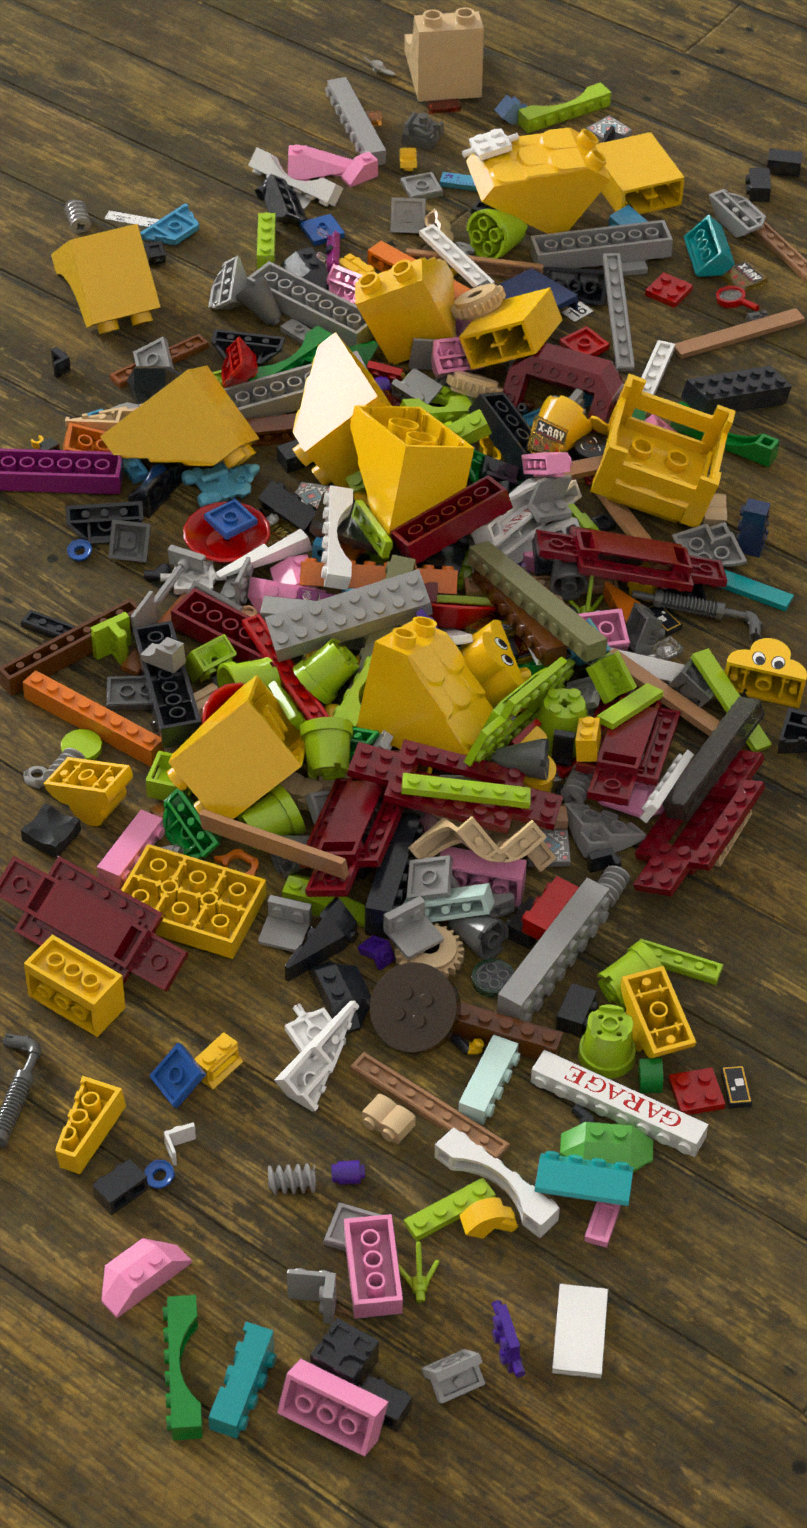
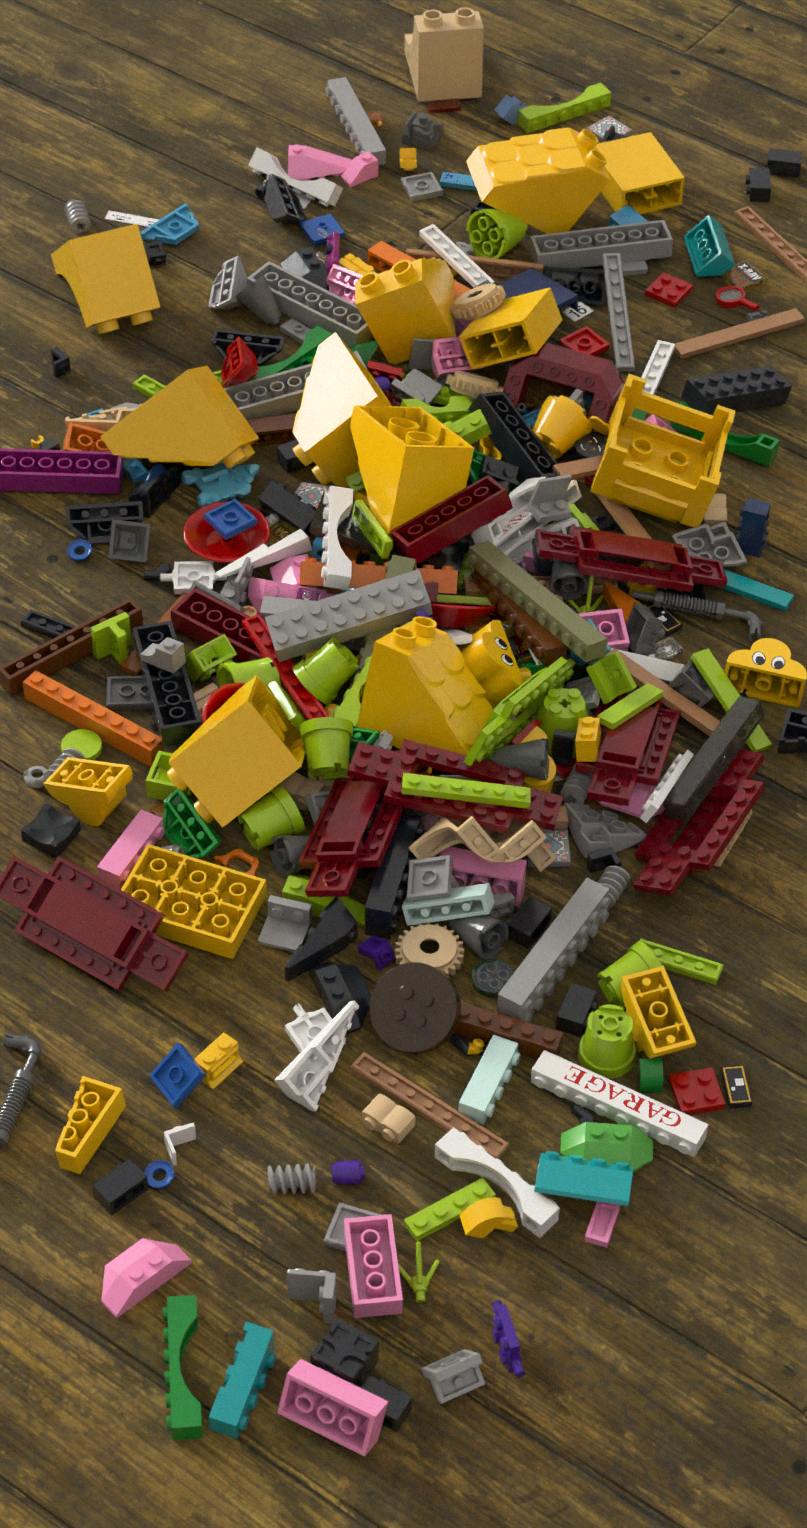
(74, 985): yellow brick -> none
(149, 380): black wedge -> none
(154, 354): light grey bracket -> none
(178, 352): dark orange tile -> none
(183, 559): light grey piece -> none
(266, 238): lime brick -> none
(274, 844): medium nougat tile -> none
(378, 66): light grey piece -> none
(407, 215): light grey bracket -> none
(411, 928): light grey bracket -> none
(440, 222): tan brick -> none
(490, 144): white plate -> none
(546, 464): bright pink brick -> none
(547, 436): tile -> none
(547, 907): red brick -> none
(580, 1331): white tile -> none
(736, 213): light grey wedge -> none

